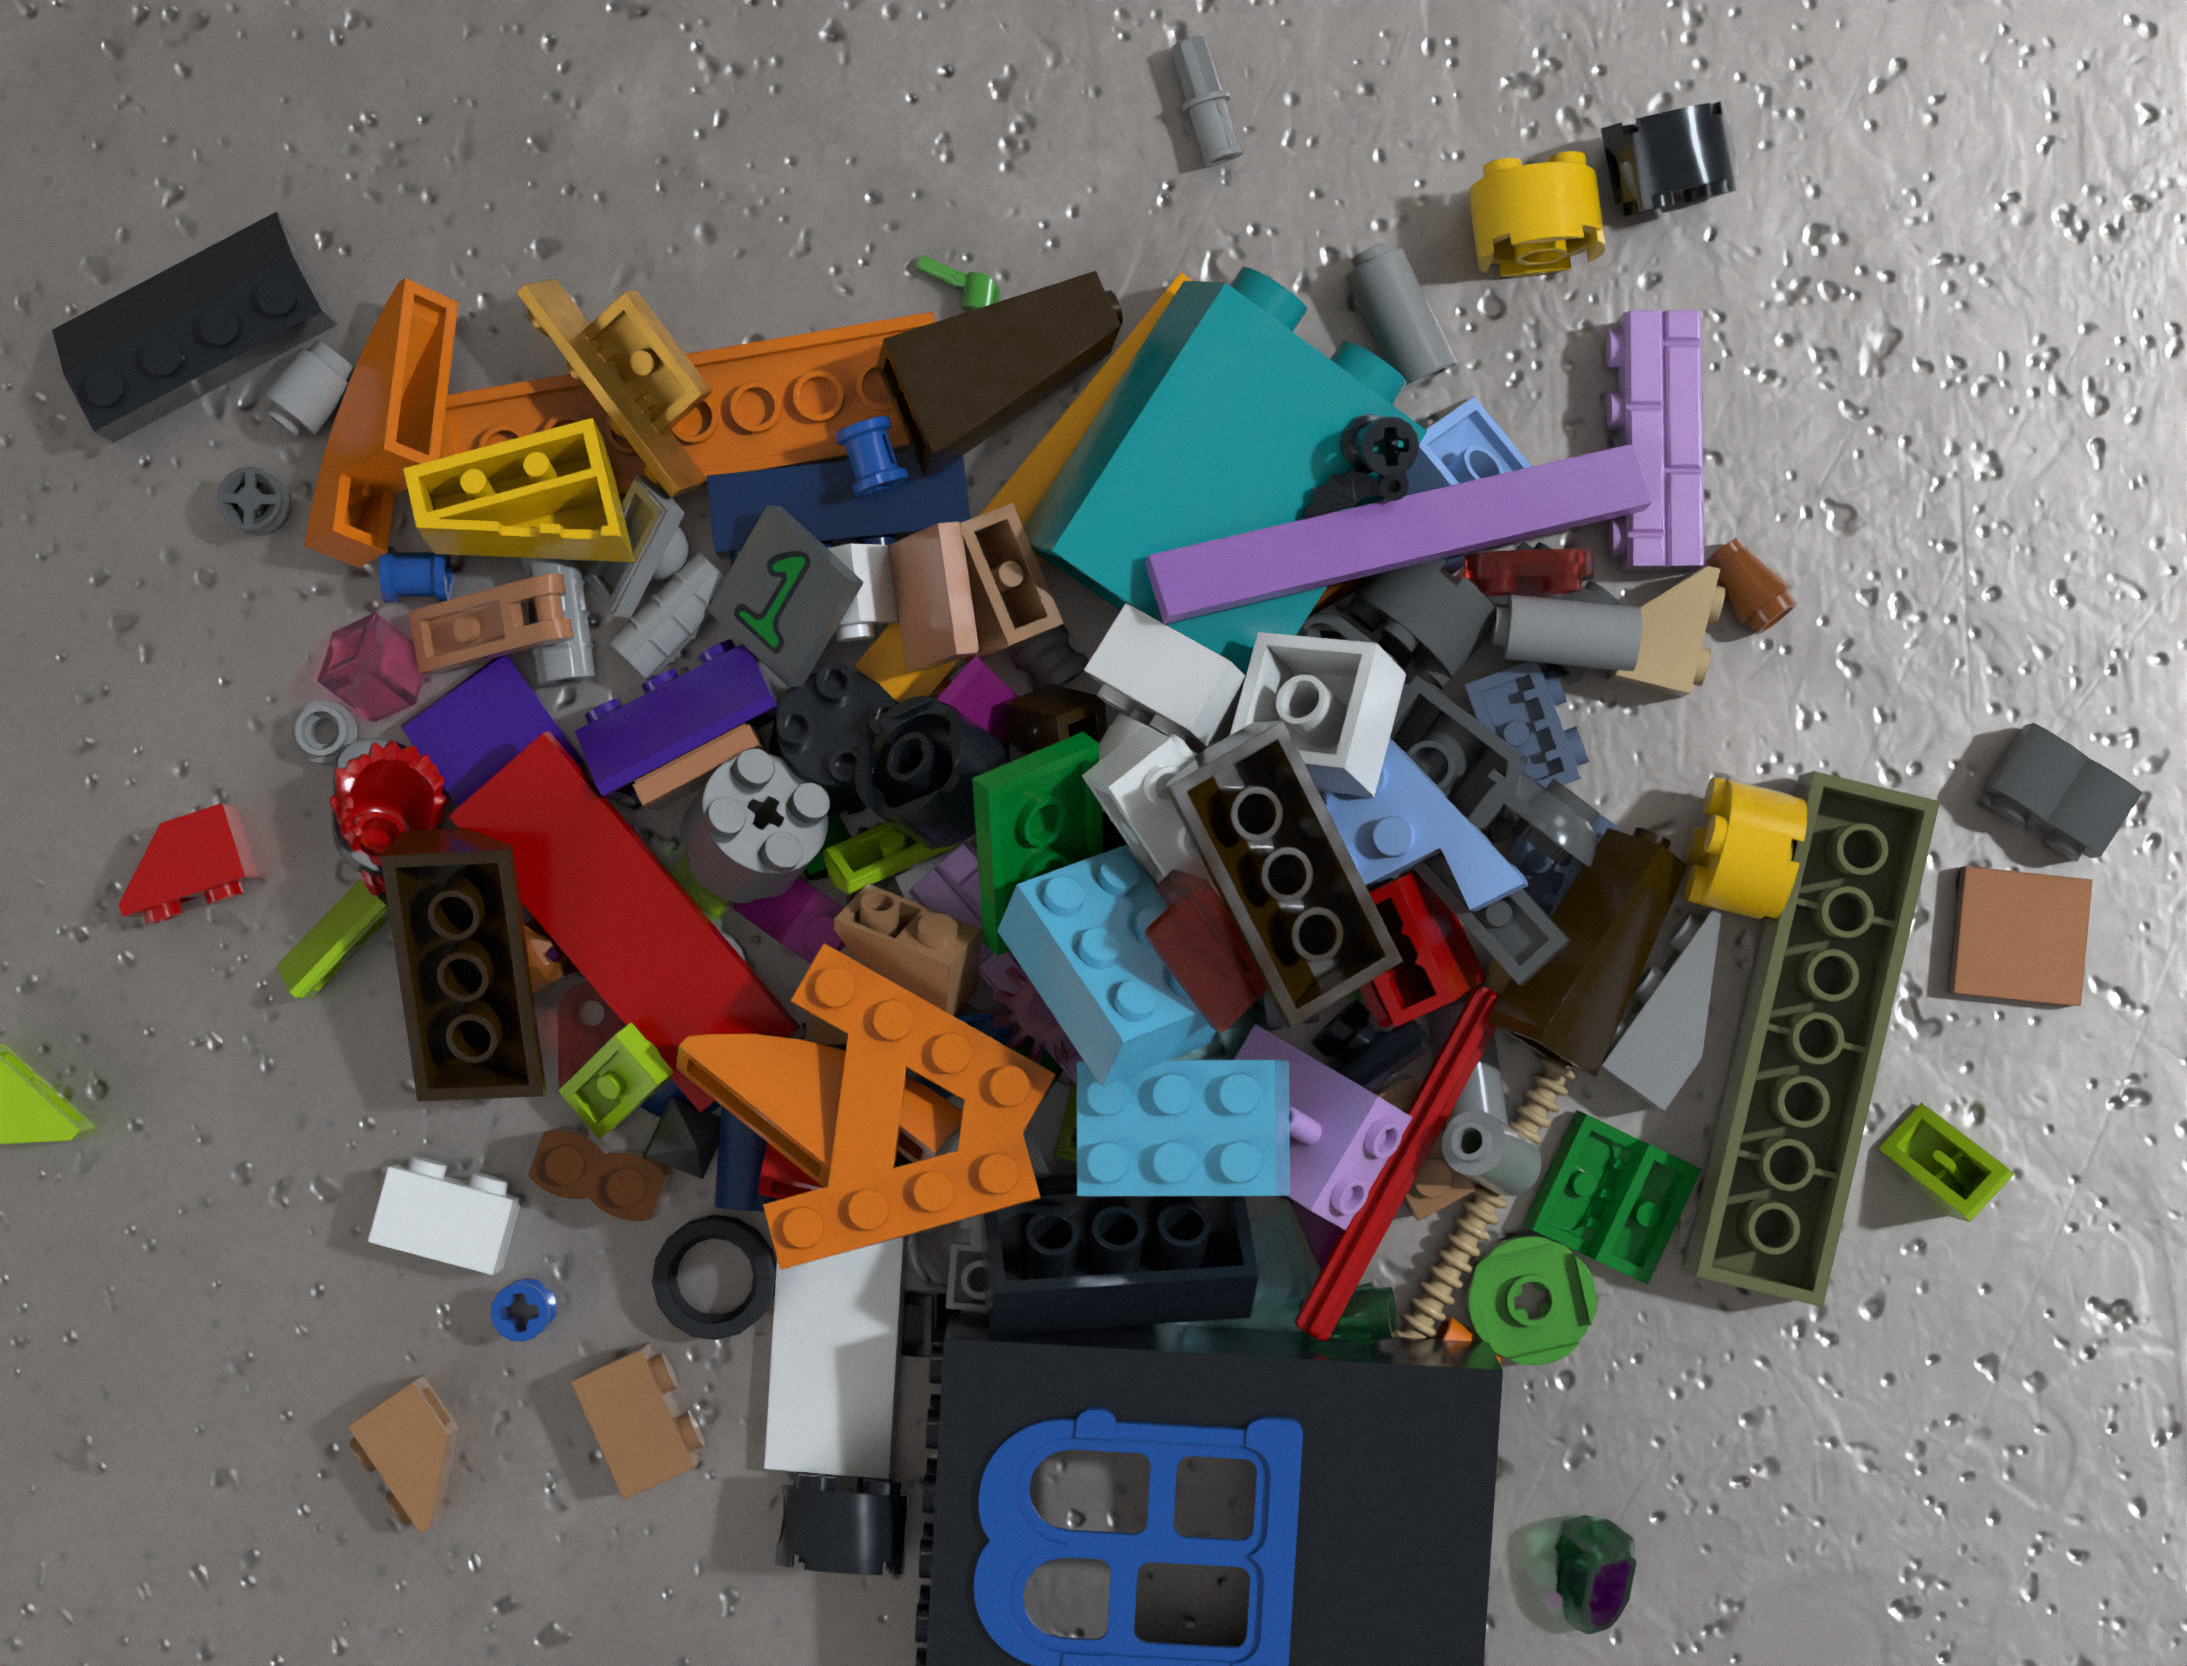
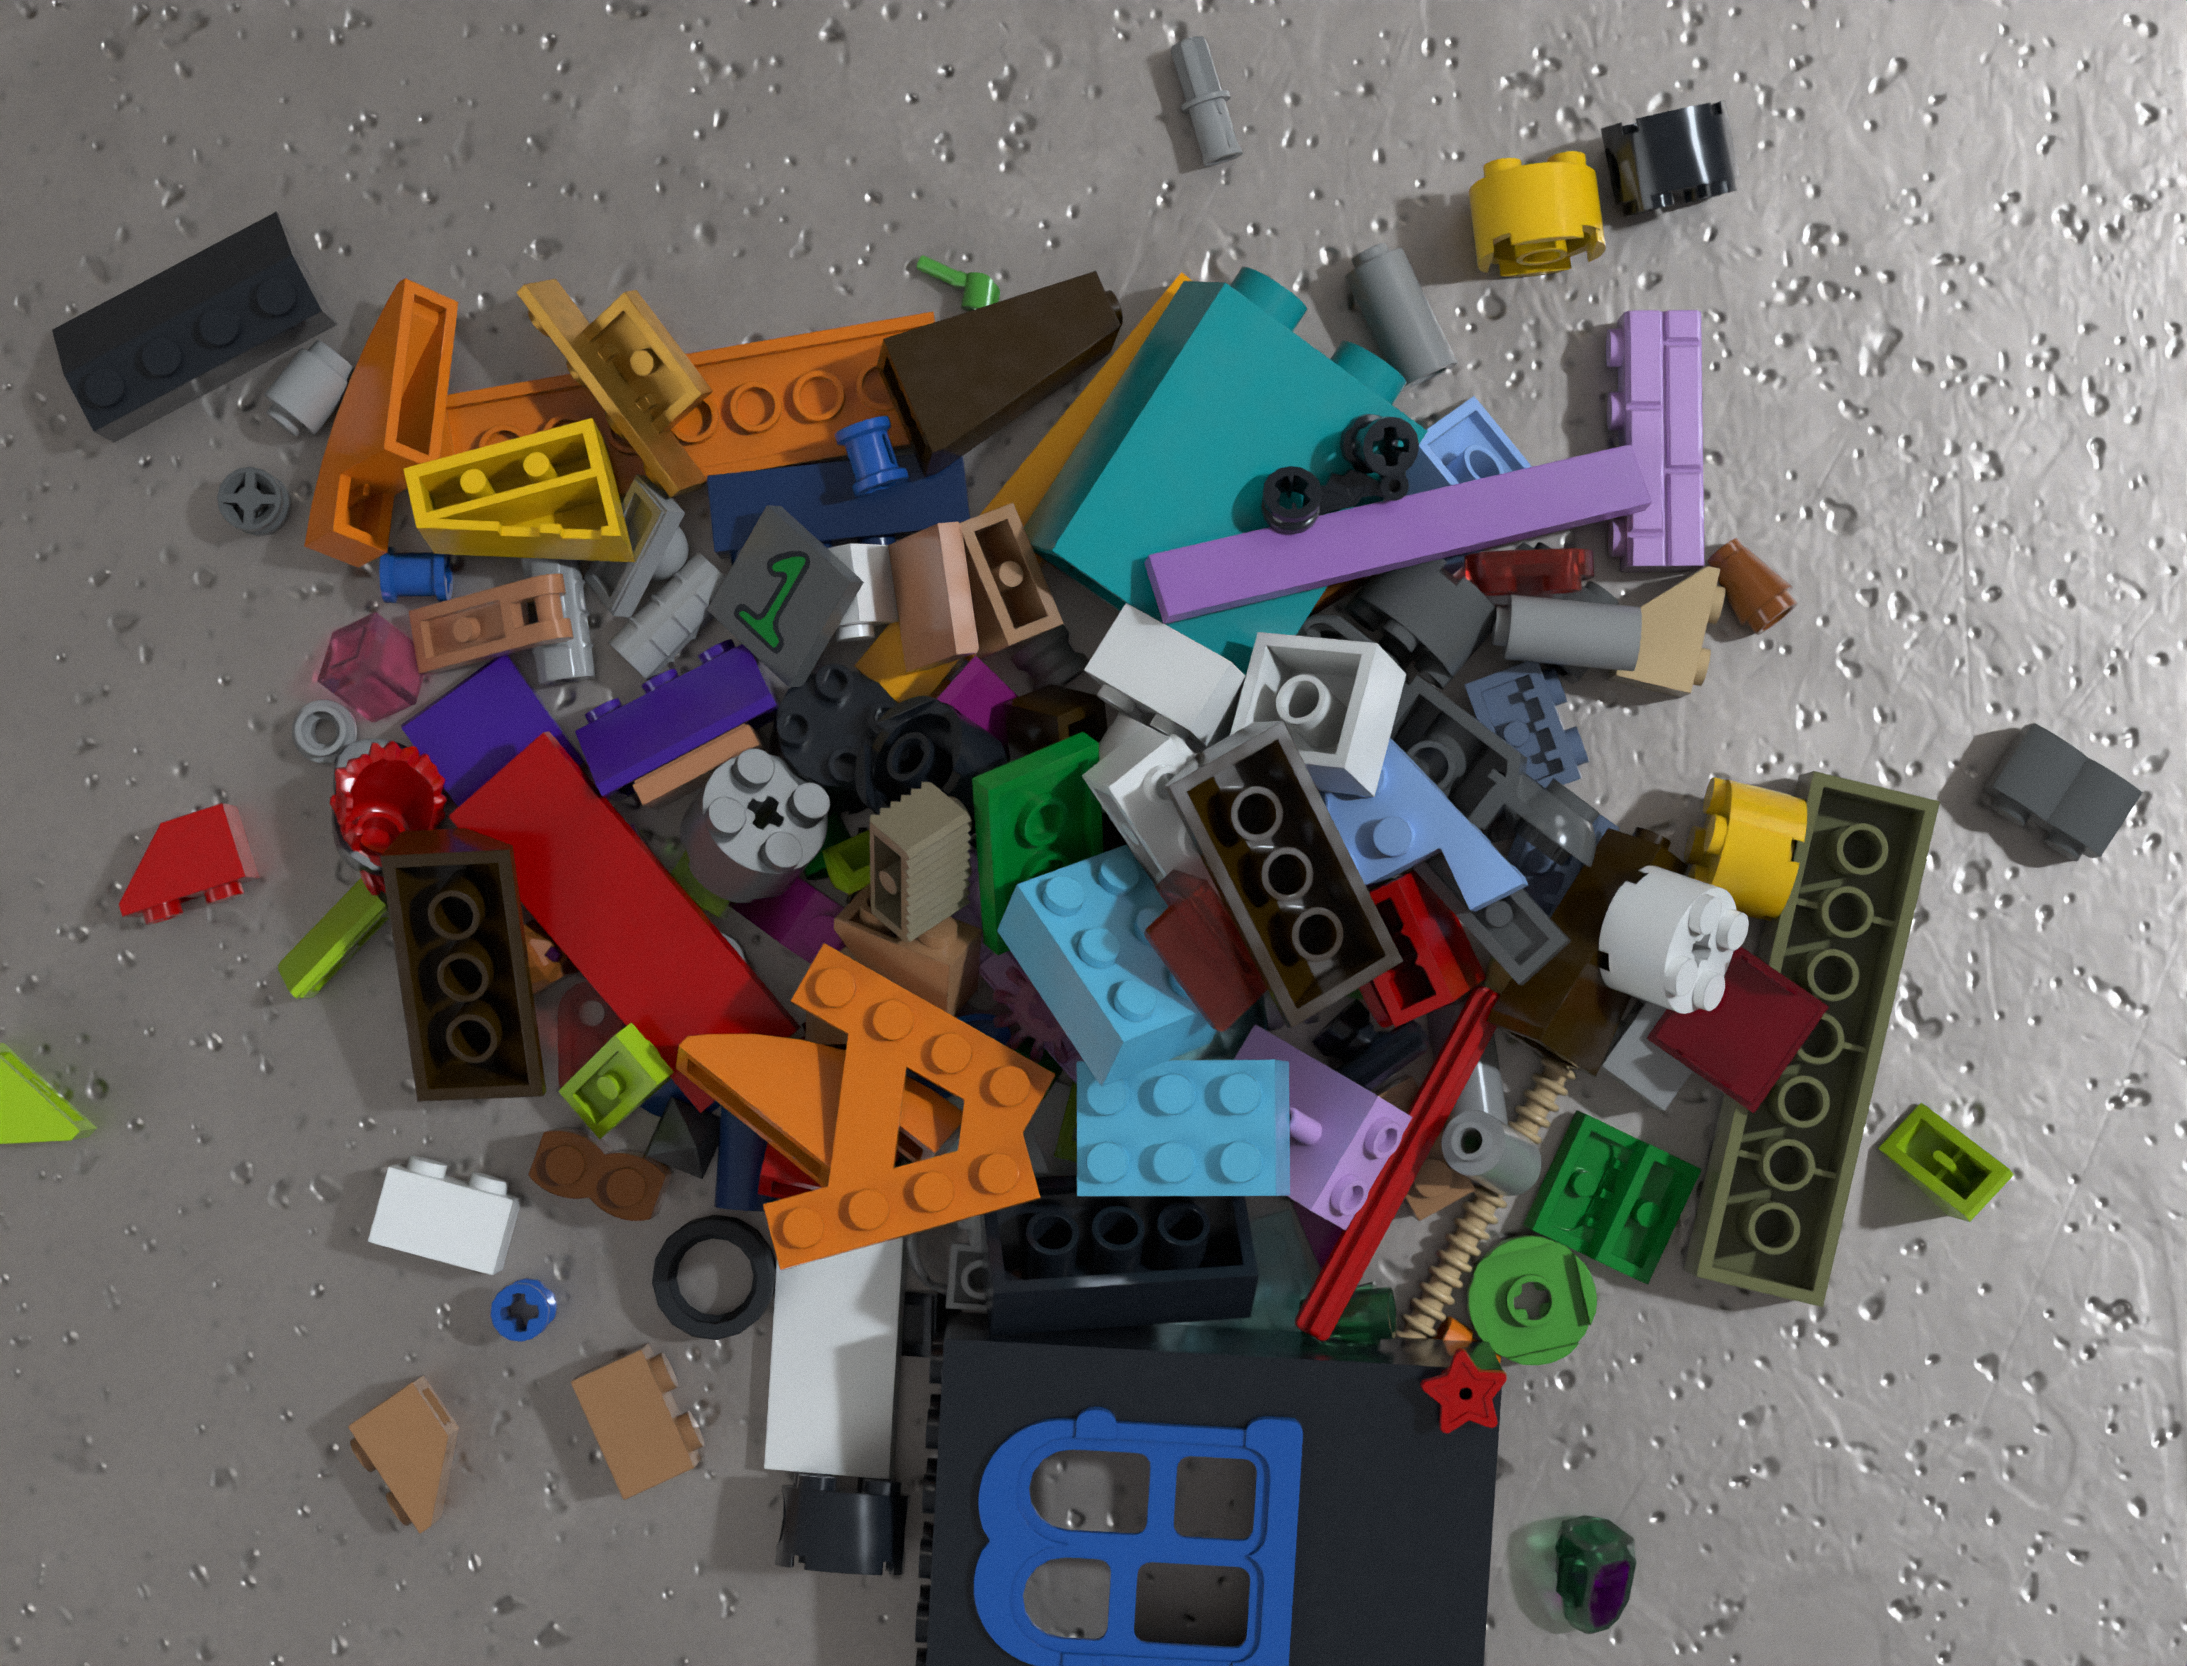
(919, 861): none -> dark tan brick
(1291, 480): none -> black bush
(1459, 1375): none -> red plate
(1671, 940): none -> white brick
(1748, 1035): none -> dark red piece
(2020, 936): nougat tile -> none

